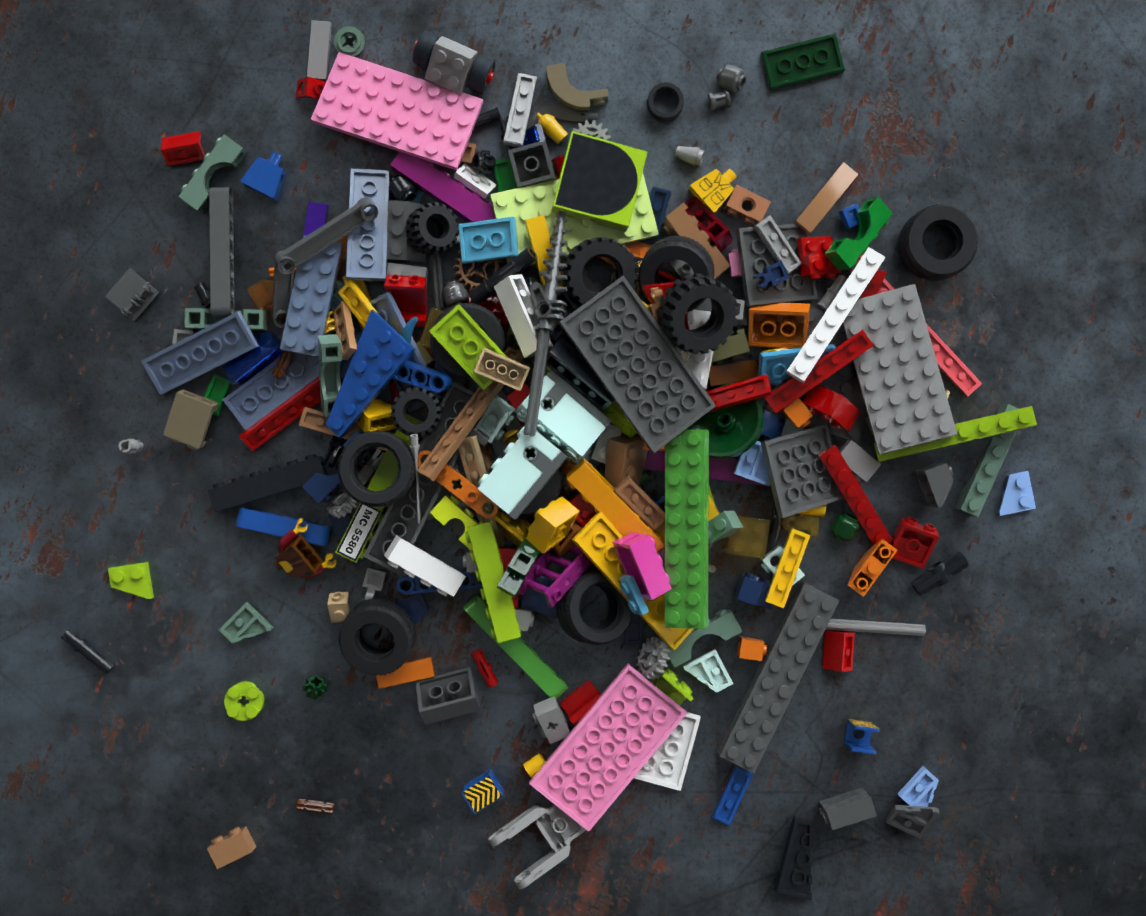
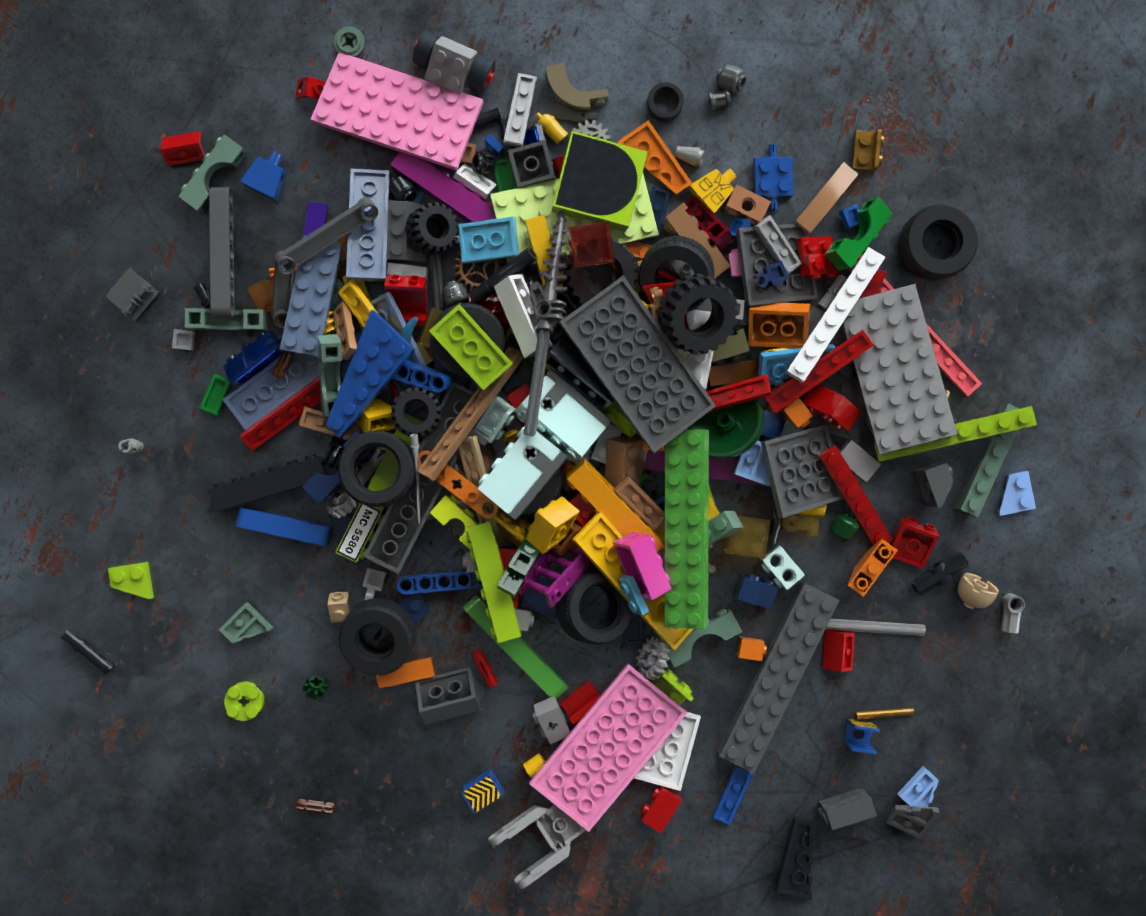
(190, 419): dark tan panel -> none
(200, 353): sand blue plate -> none
(231, 847): medium nougat brick -> none
(298, 556): torso -> none
(319, 50): light grey tile -> none
(424, 566): white brick -> none
(493, 145): none -> blue plate
(501, 369): tan piece -> none
(590, 244): none -> clear red brick
(659, 158): none -> orange wing
(660, 808): none -> red brick
(710, 671): light aqua wing -> none
(738, 223): none -> blue tile
(773, 176): none -> blue plate
(787, 568): yellow plate -> none
(802, 61): dark green tile -> none
(867, 150): none -> pearl gold bracket
(884, 713): none -> pearl gold bar
(975, 592): none -> tan cylinder
(1011, 615): none -> light grey piece

